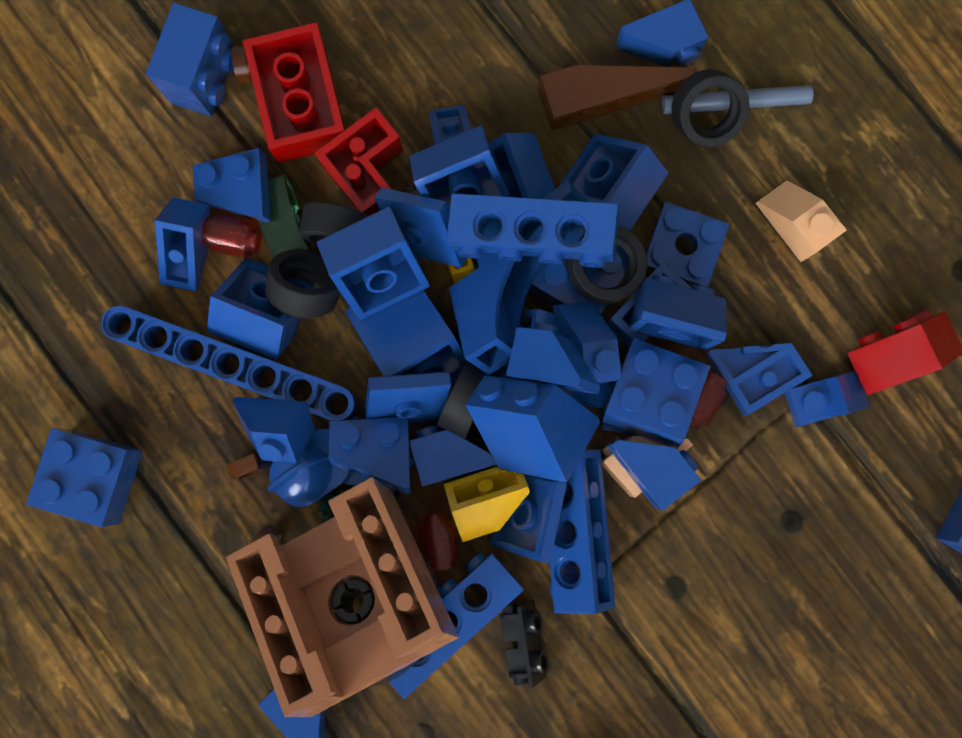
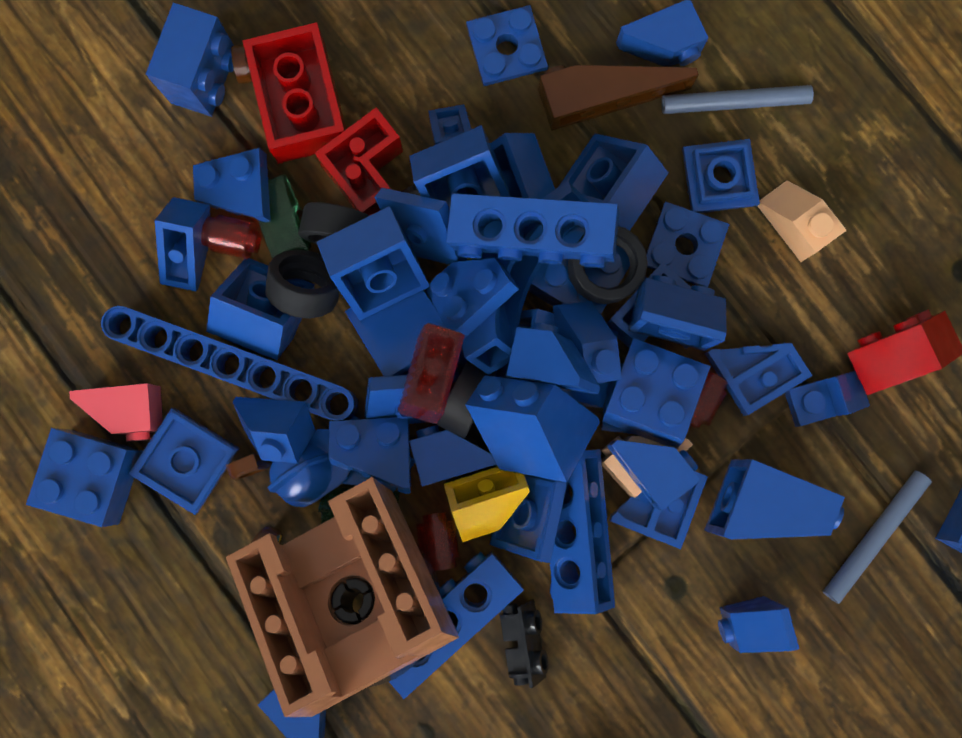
(123, 409): none -> coral slope
(184, 461): none -> blue plate
(431, 373): none -> clear red brick
(470, 292): none -> blue plate
(510, 26): none -> blue piece
(665, 526): none -> blue wing
(709, 194): none -> blue piece
(732, 122): black tyre -> none
(758, 626): none -> blue slope
(771, 504): none -> blue slope
(877, 536): none -> sand blue piece

